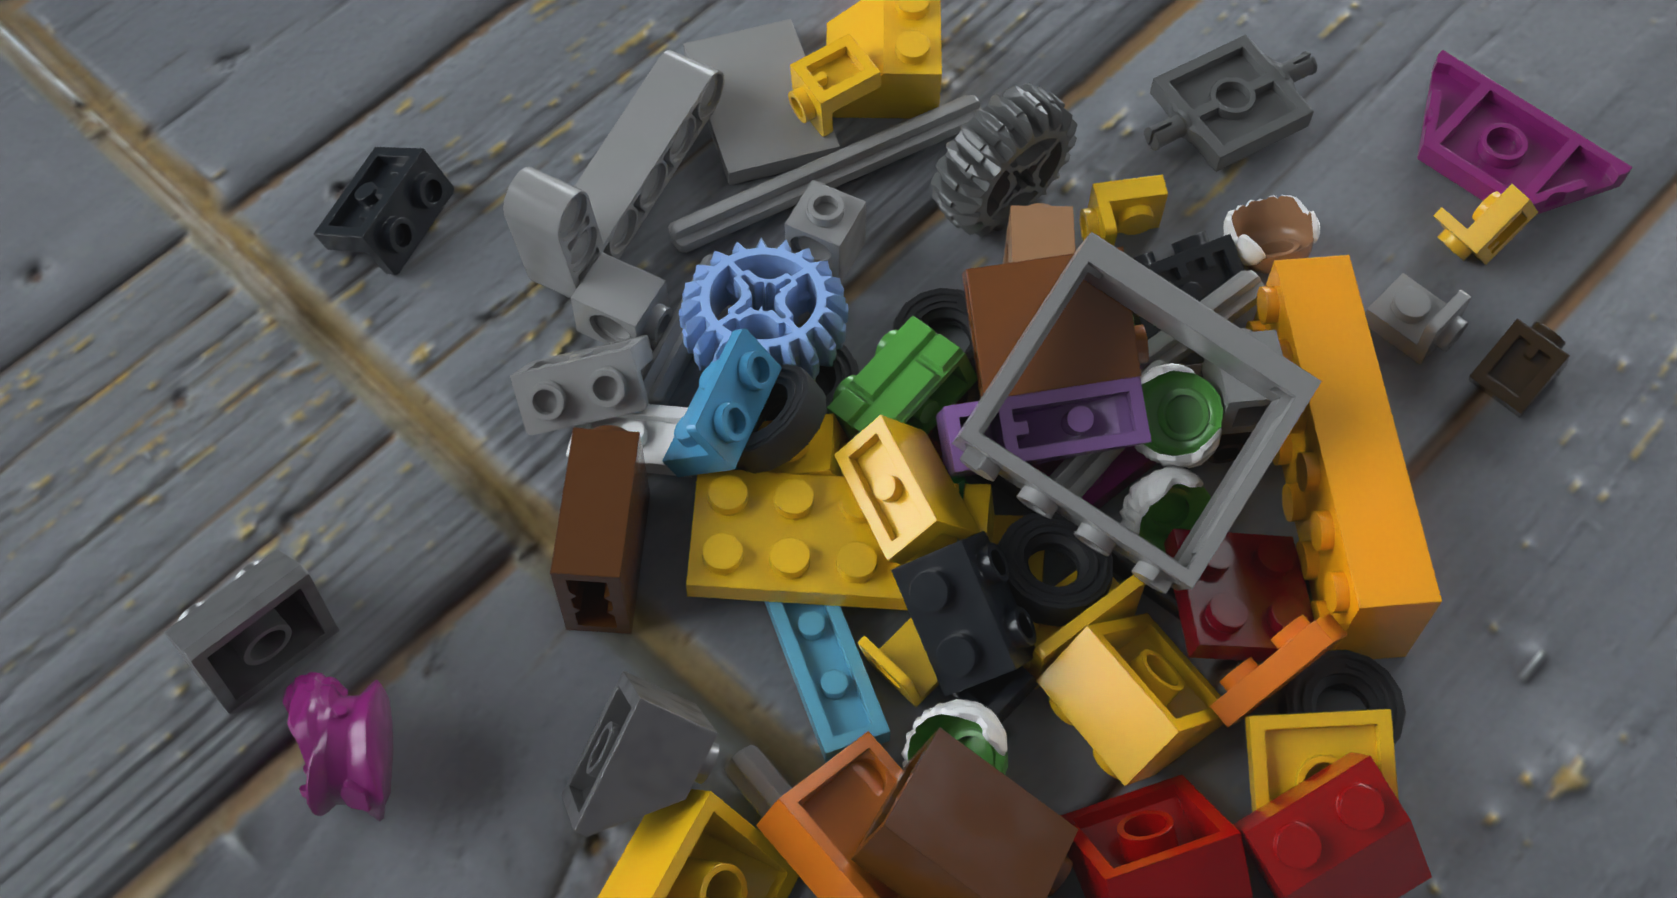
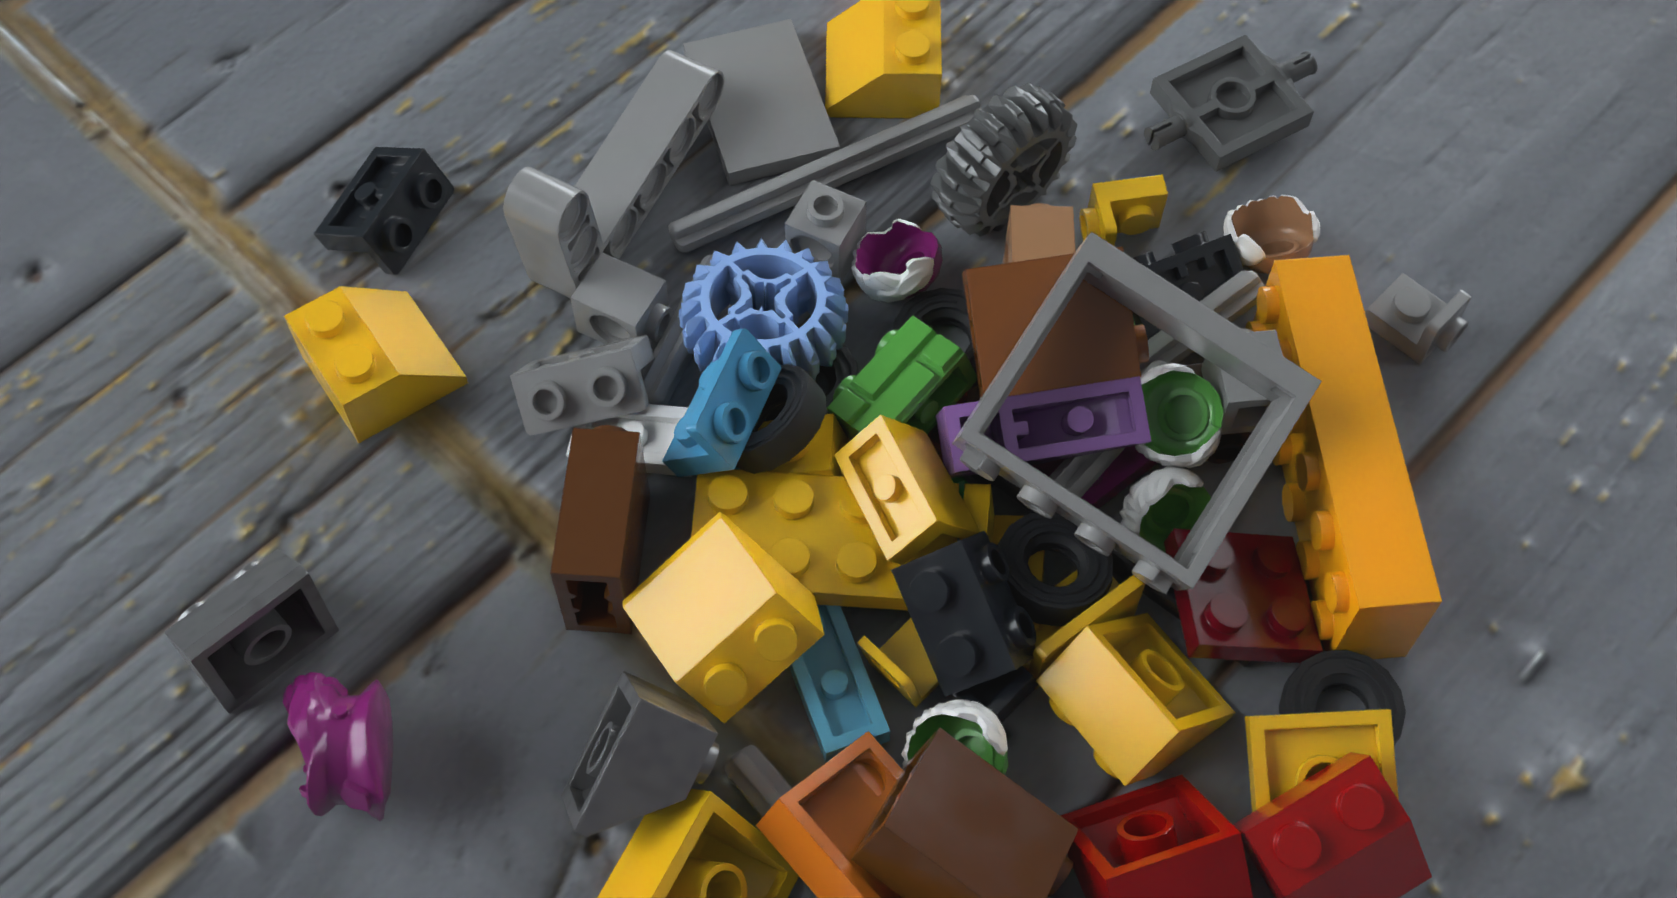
(373, 356): none -> yellow slope
(724, 617): none -> yellow slope
(831, 81): yellow bracket -> none
(897, 262): none -> hair
(1253, 684): orange plate -> none
(1495, 225): yellow bracket -> none
(1496, 139): magenta wing -> none
(1521, 365): dark brown bracket -> none

